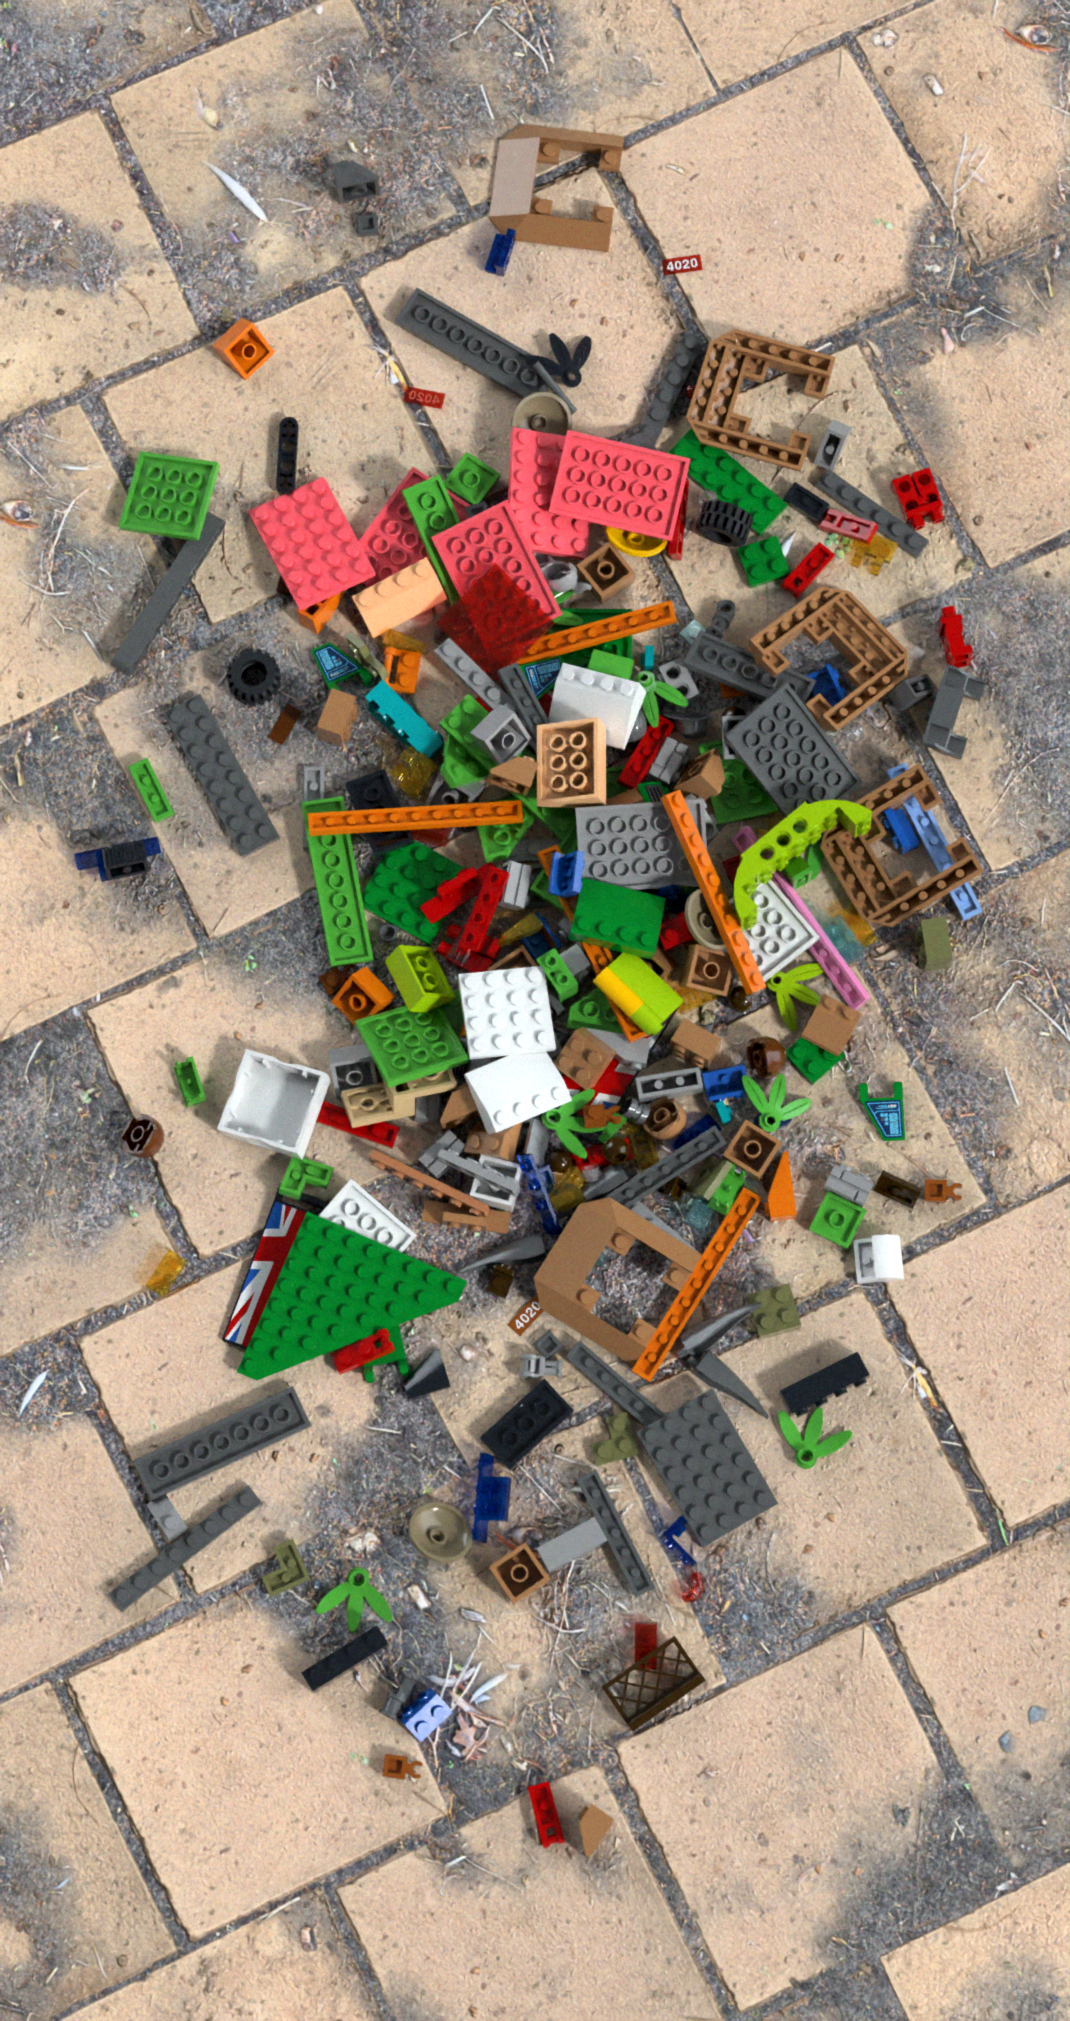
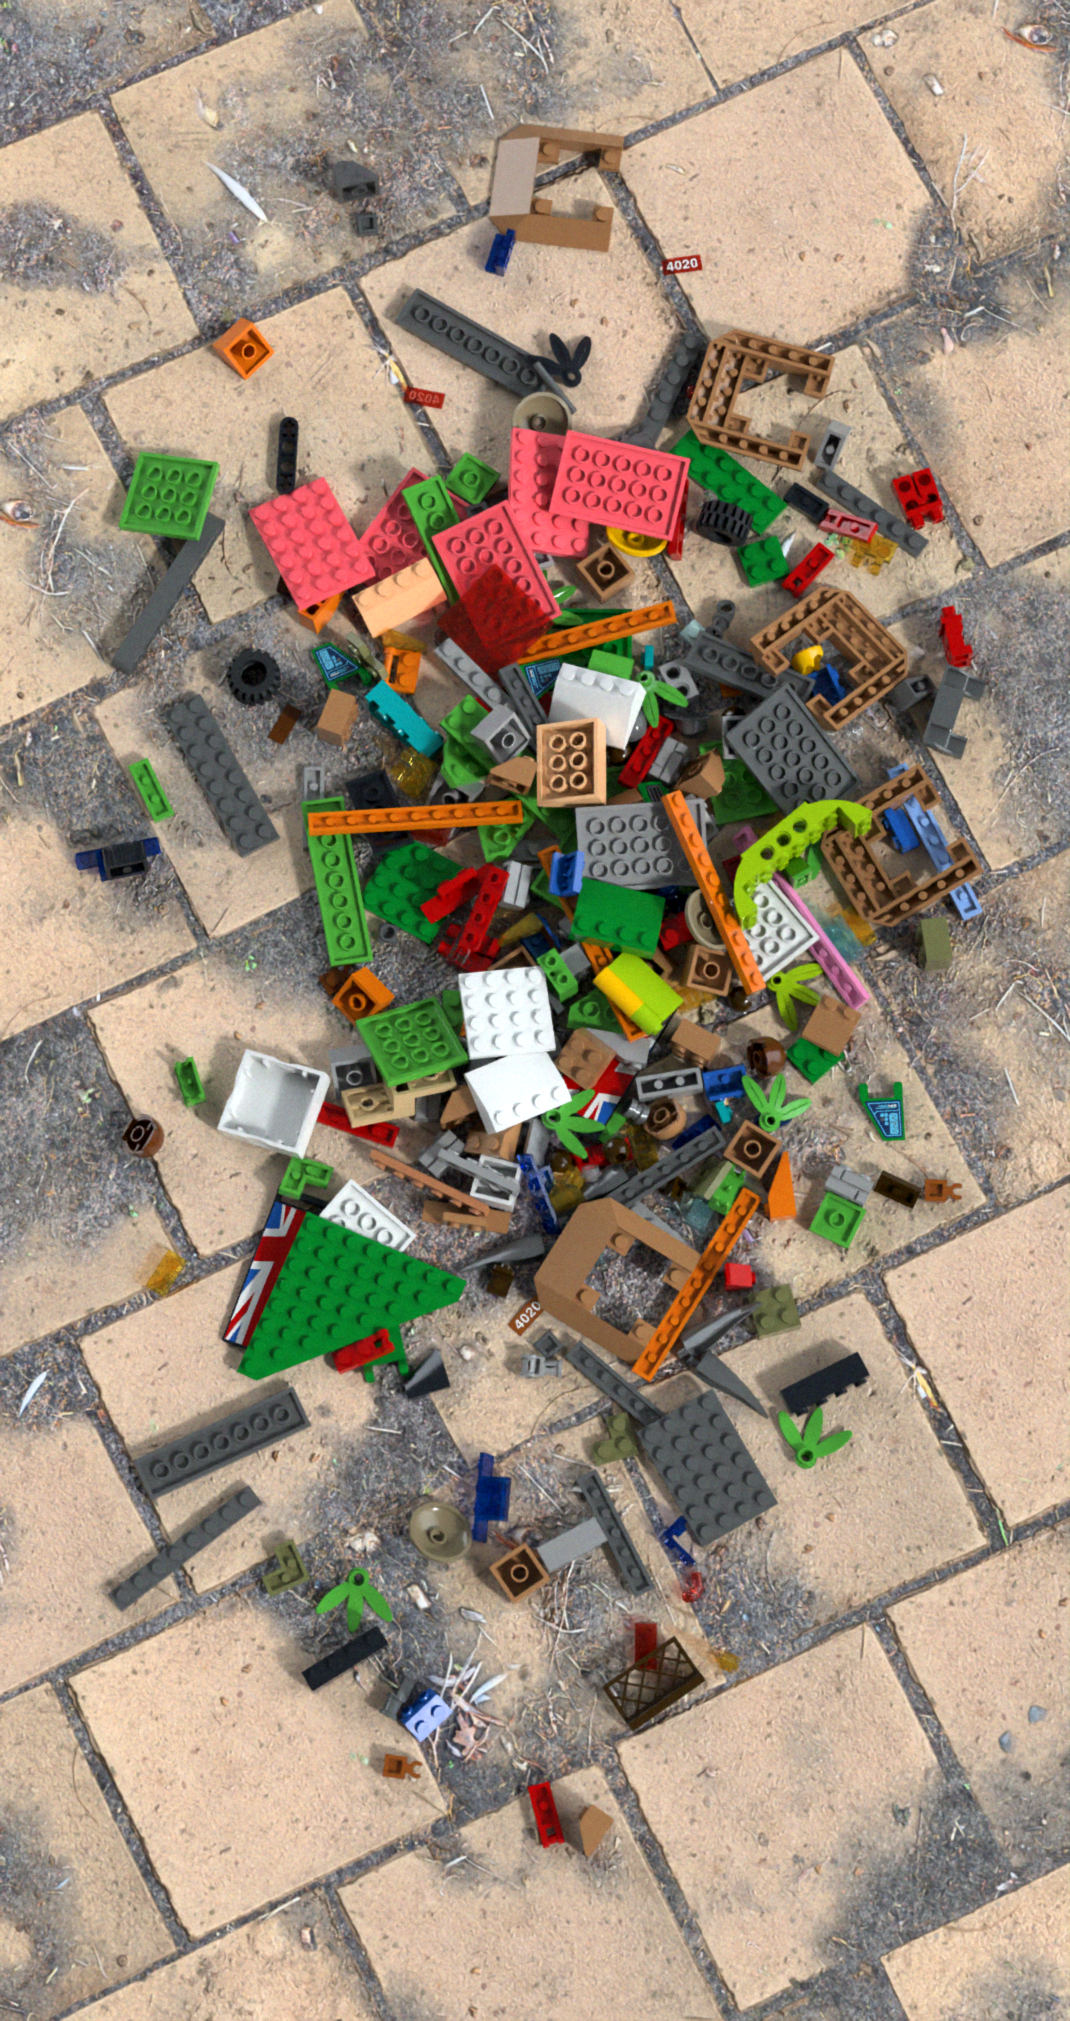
(167, 1517): light grey slope -> none
(419, 978): lime slope -> none
(526, 1424): black plate -> none
(563, 577): light grey hair -> none
(596, 1115): dark orange plate -> none
(618, 756): none -> dark brown piece
(728, 1661): none -> clear yellow slope
(738, 1277): none -> slope
(807, 660): none -> yellow hair
(878, 1259): white brick -> none

